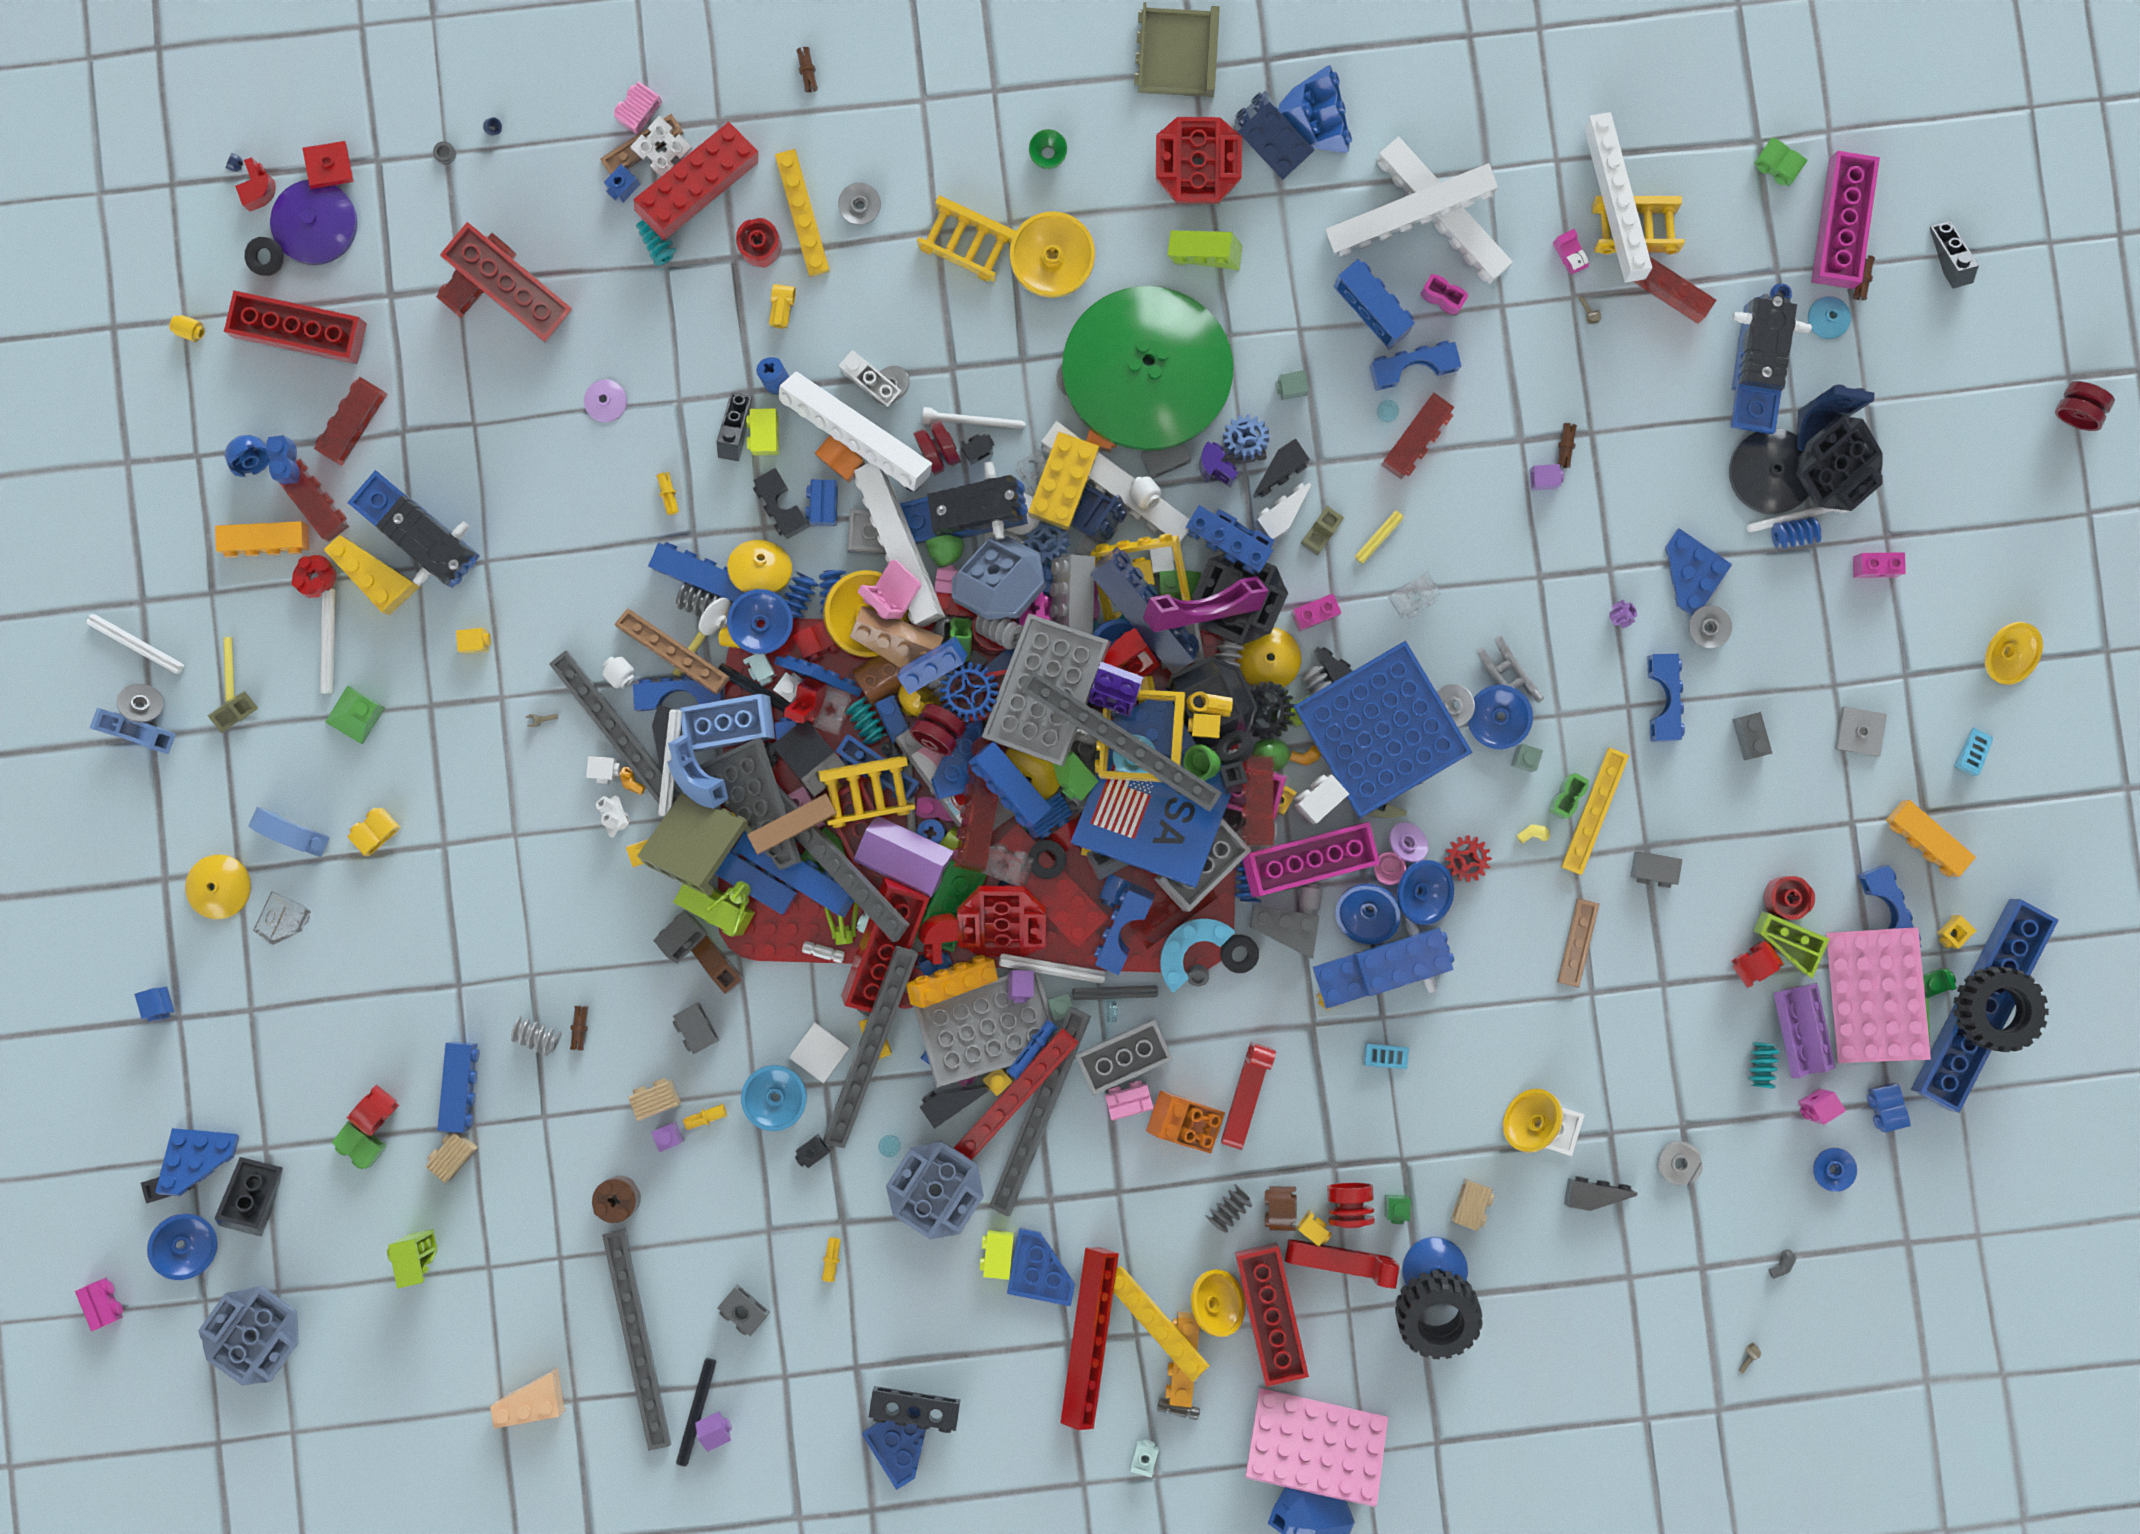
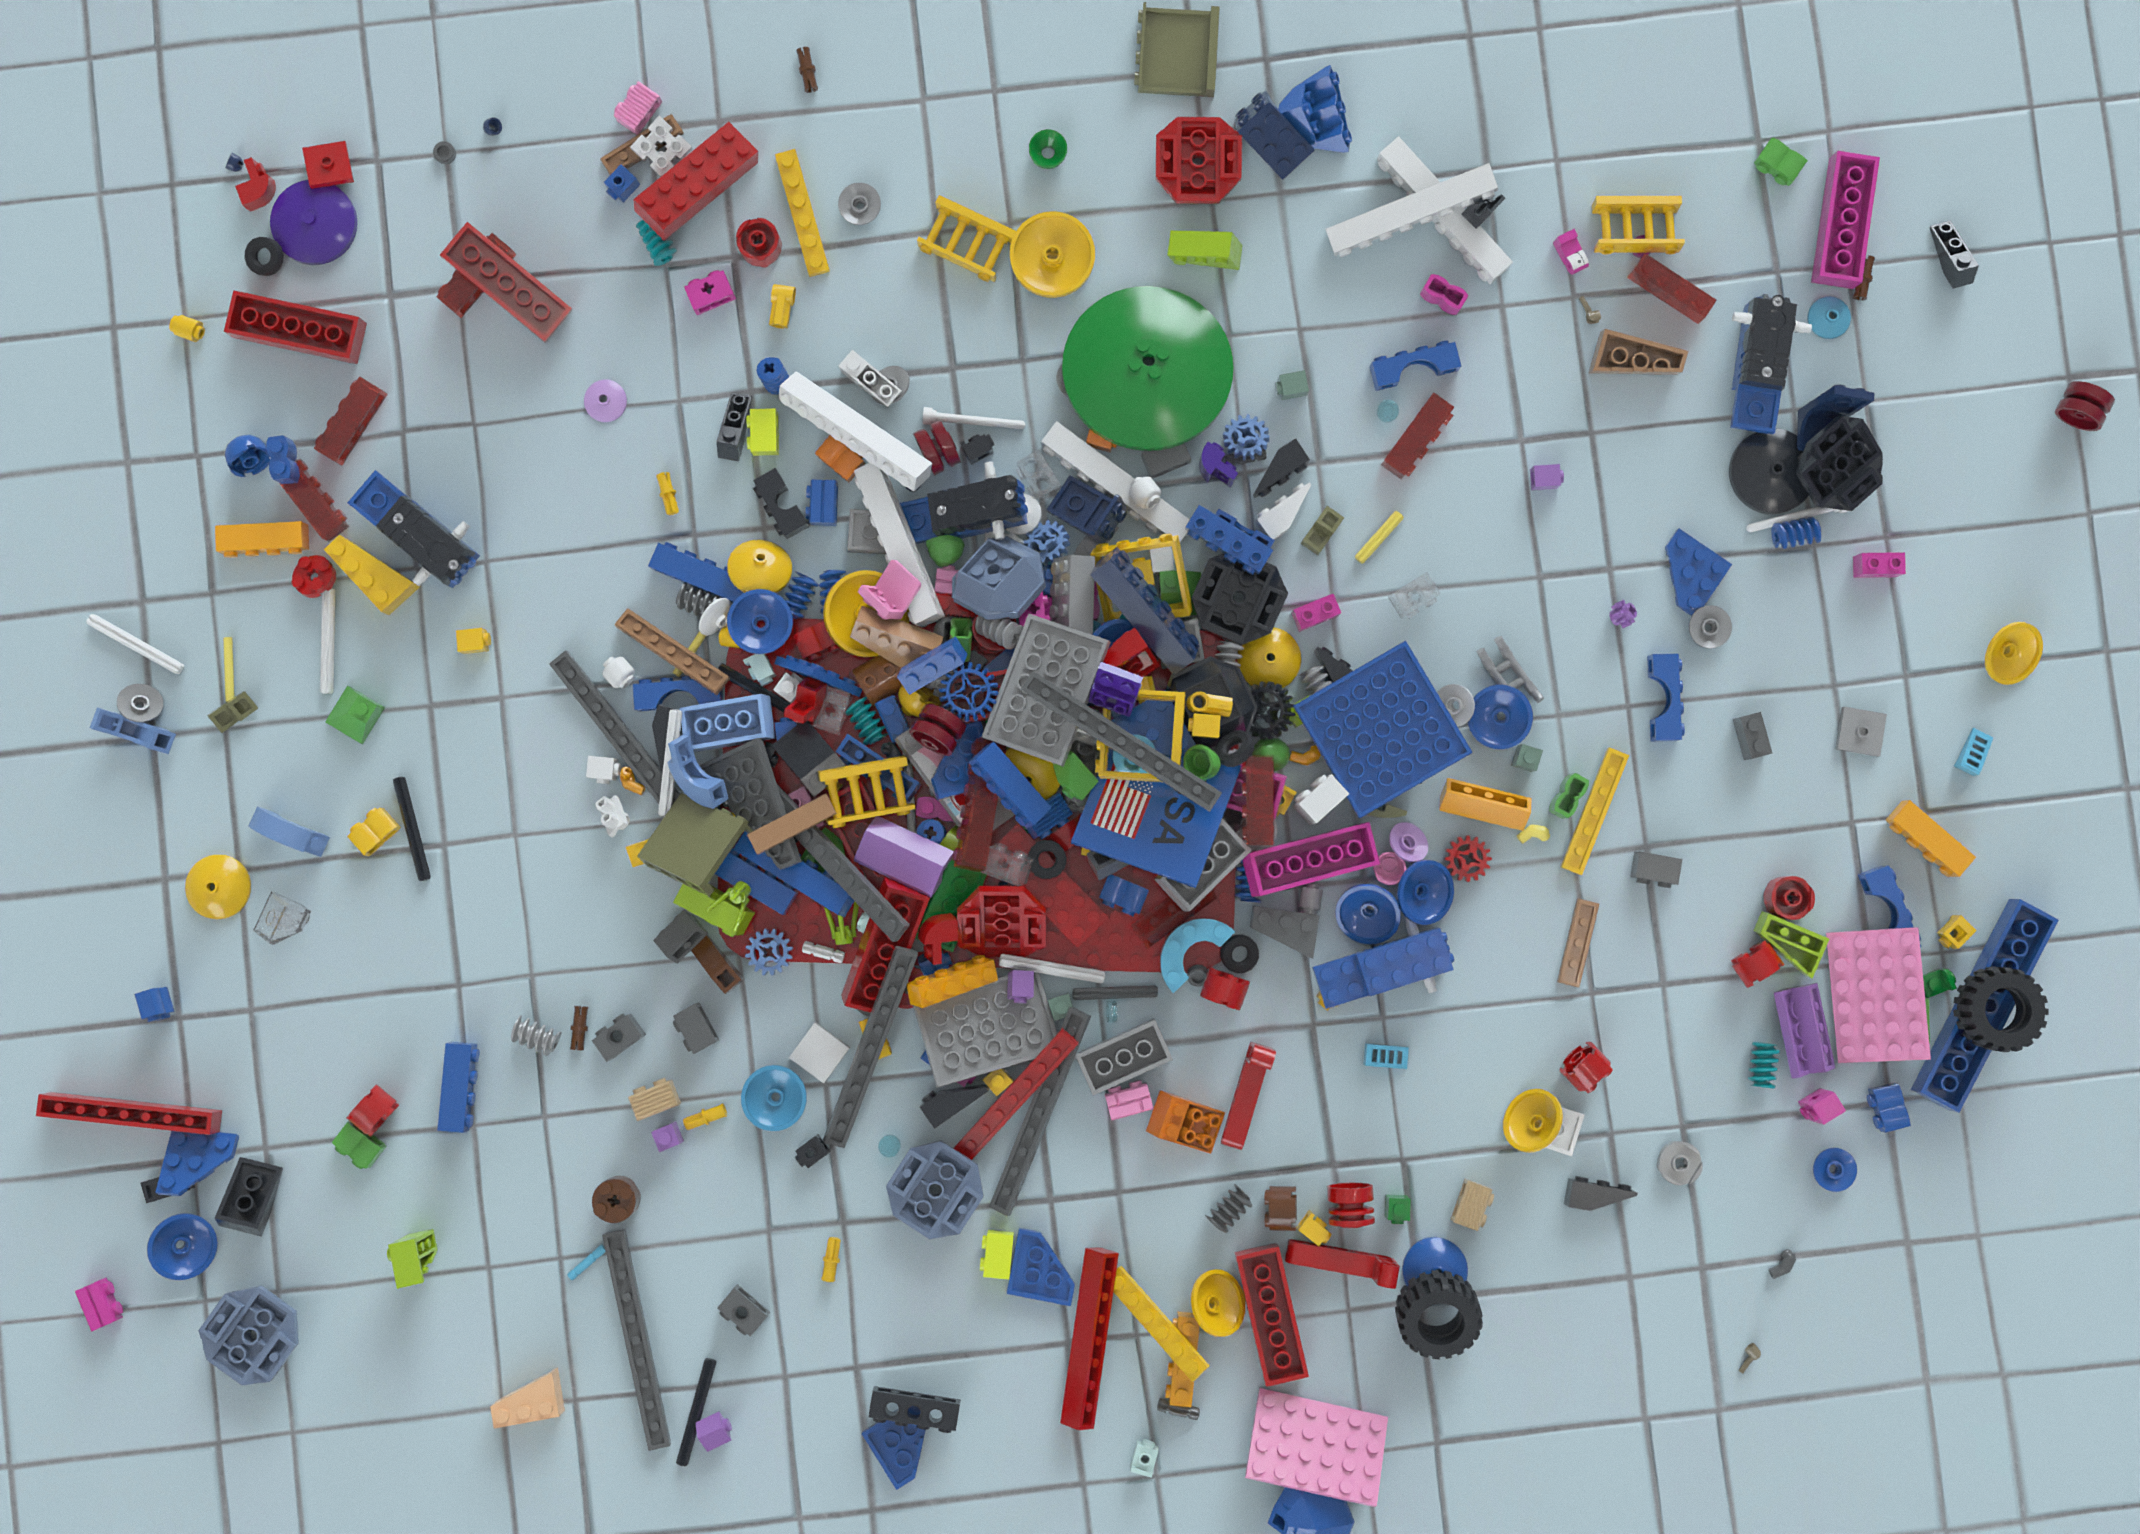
(129, 1113): none -> red brick
(411, 828): none -> black axle
(451, 1156): tan brick -> none
(539, 719): dark tan hand -> none
(583, 1265): none -> medium azure wheel
(608, 1045): none -> dark grey brick
(720, 288): none -> dark pink brick
(763, 960): none -> medium blue gear
(1035, 1045): blue pin -> none
(1063, 481): yellow brick -> none
(1134, 906): blue arch -> none
(1169, 613): magenta arch -> none
(1225, 988): none -> red brick
(1233, 777): black brick -> none
(1374, 303): blue brick -> none
(1481, 210): none -> black hinge
(1485, 804): none -> light orange brick
(1567, 445): reddish brown pin -> none
(1586, 1067): none -> red brick
(1617, 197): white brick -> none
(1633, 355): none -> medium nougat wedge
(1781, 287): blue plate -> none

